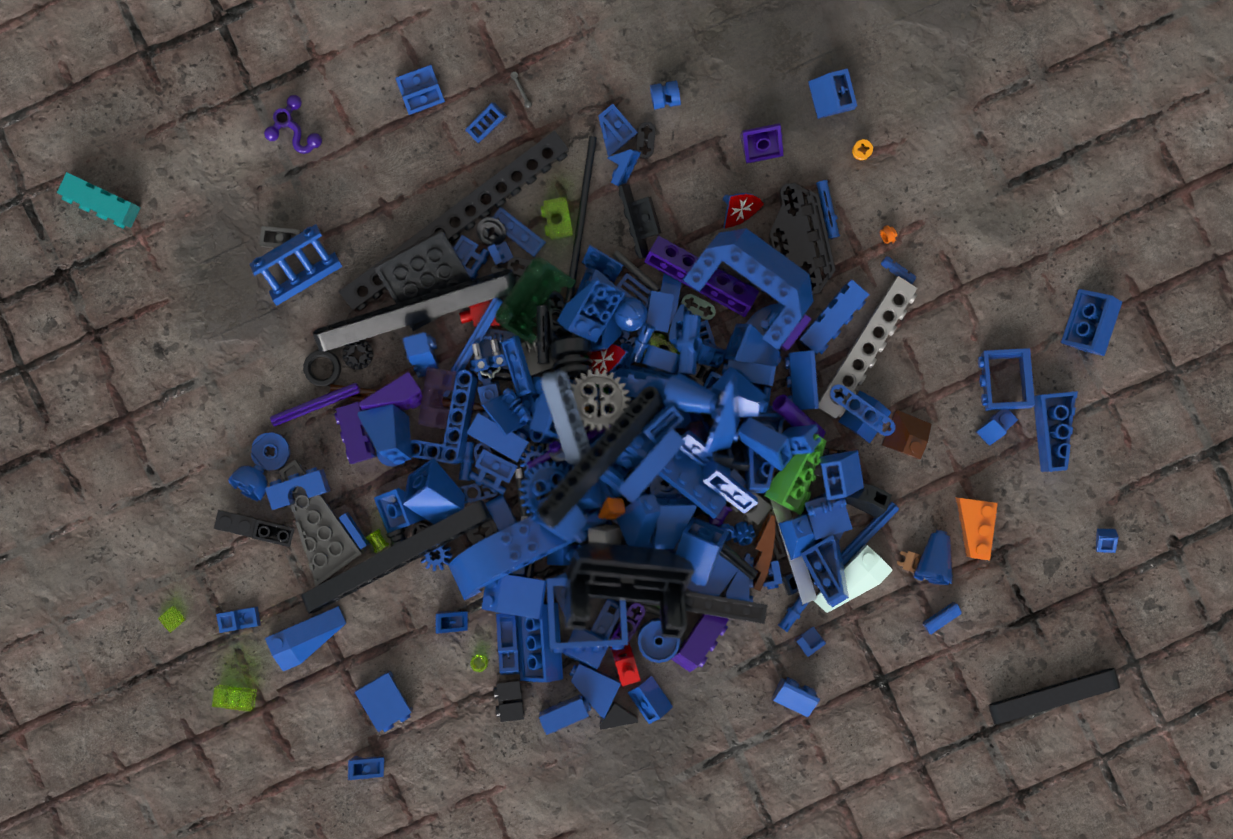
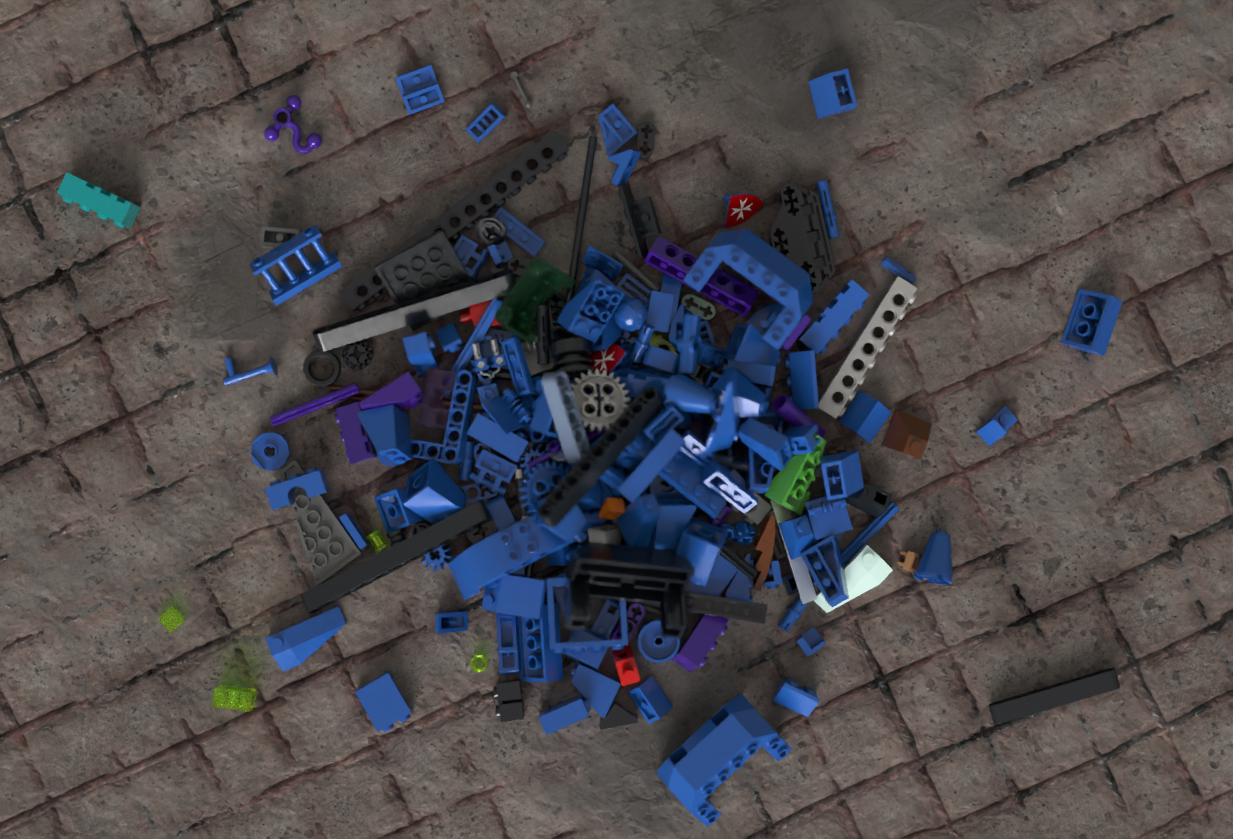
(234, 377): none -> blue piece
(238, 619): blue slope -> none
(250, 481): blue cylinder -> none
(254, 528): black slope -> none
(365, 767): blue slope -> none
(450, 338): none -> blue slope
(560, 207): clear neon green brick -> none
(659, 96): blue wheel -> none
(716, 753): none -> blue wedge
(762, 143): dark purple slope -> none
(860, 152): light orange wheel -> none
(864, 407): blue beam -> none
(888, 234): orange plate -> none
(942, 617): blue slope -> none
(977, 526): orange wedge -> none
(1026, 378): blue window -> none
(1054, 428): blue wedge -> none
(1106, 540): blue slope -> none

